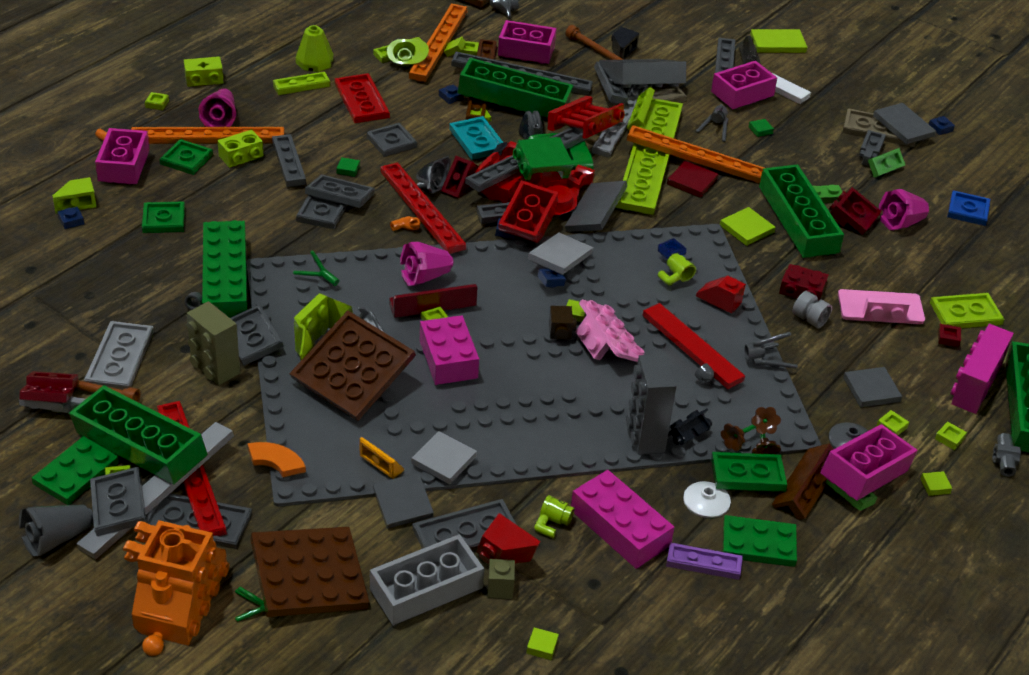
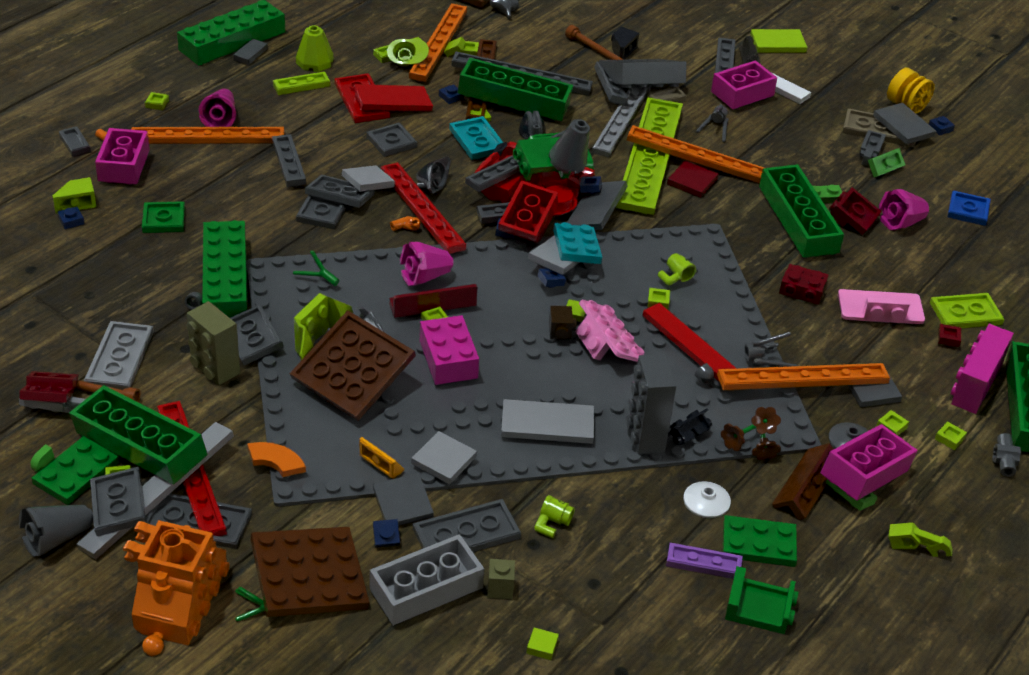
(42, 458): none -> bright green tile
(74, 141): none -> dark grey tile
(186, 157): green tile -> none
(203, 71): lime brick -> none
(230, 32): none -> green brick
(240, 148): lime brick -> none
(250, 51): none -> dark grey tile
(348, 167): green tile -> none
(368, 178): none -> light grey tile
(386, 533): none -> dark blue plate
(393, 97): none -> red tile
(455, 180): dark red slope -> none
(507, 542): red slope -> none
(527, 42): dark pink brick -> none
(548, 421): none -> light grey tile
(571, 148): none -> dark grey cone
(577, 243): none -> teal plate
(585, 116): red fence -> none
(590, 184): none -> dark blue plate
(622, 518): dark pink brick -> none
(641, 108): lime tile -> none
(658, 296): none -> lime tile
(671, 247): clear blue plate -> none
(723, 292): red slope -> none
(747, 226): lime tile -> none
(748, 471): green plate -> none
(761, 127): green tile -> none
(761, 603): none -> green panel
(803, 376): none -> orange tile
(810, 308): light grey wheel -> none
(910, 536): none -> lime piece
(911, 90): none -> yellow wheel
(936, 483): lime tile -> none

